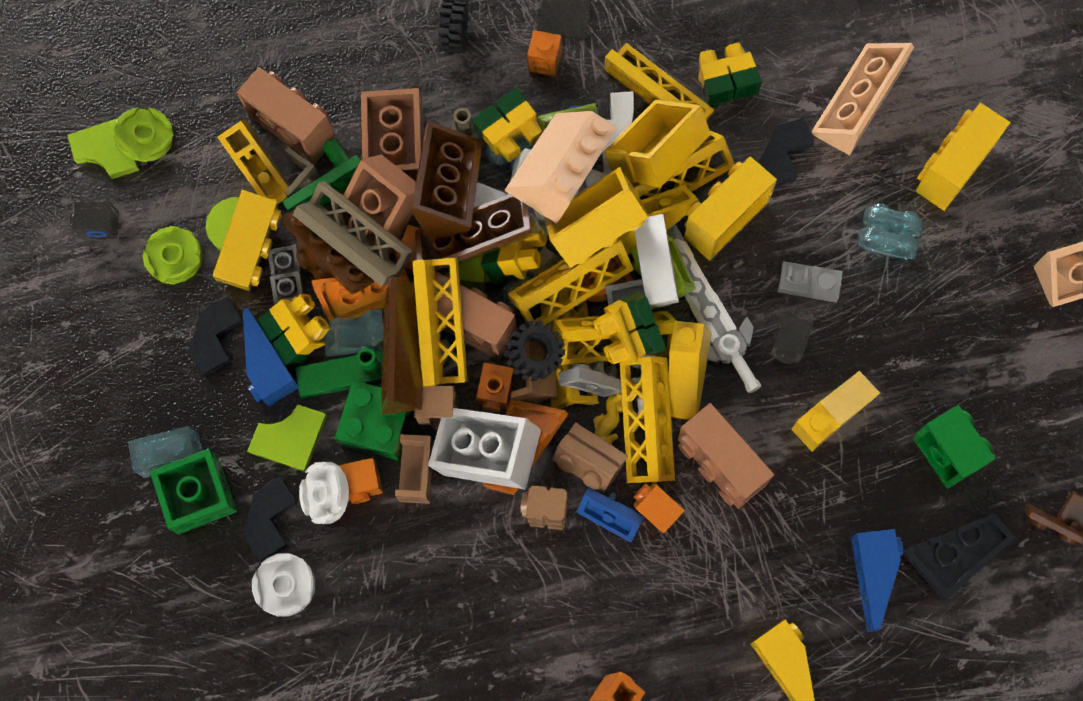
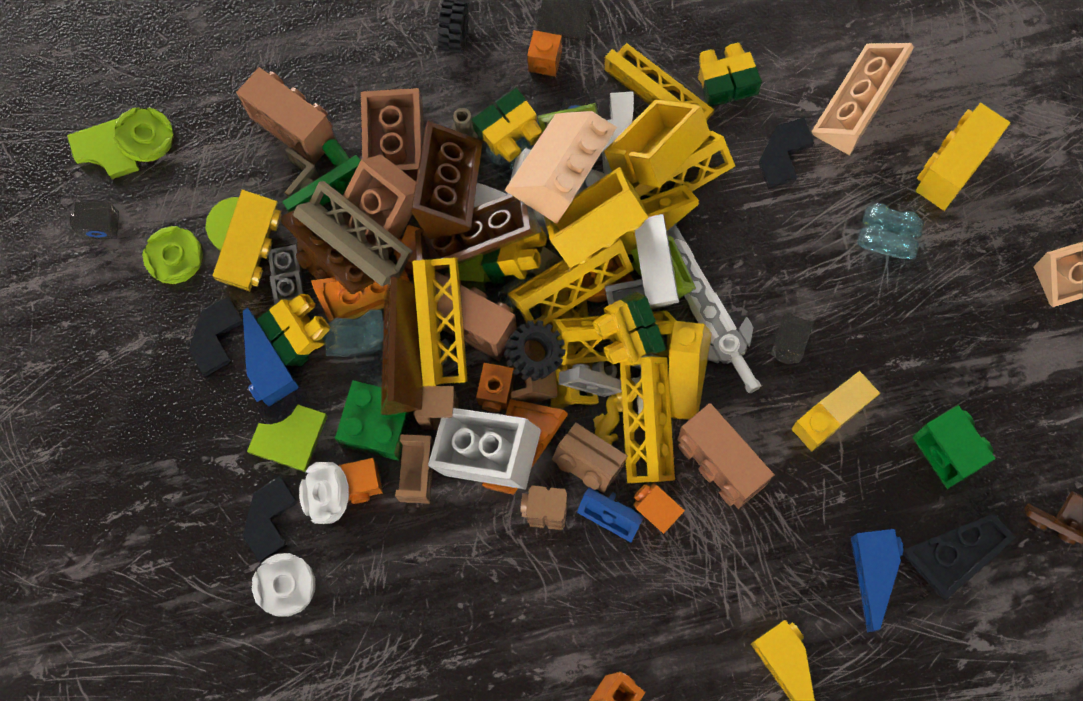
(162, 449): clear light blue piece -> none
(193, 491): green brick -> none
(254, 161): yellow slope -> none
(338, 373): green piece -> none
(729, 207): yellow piece -> none
(810, 281): light grey plate -> none

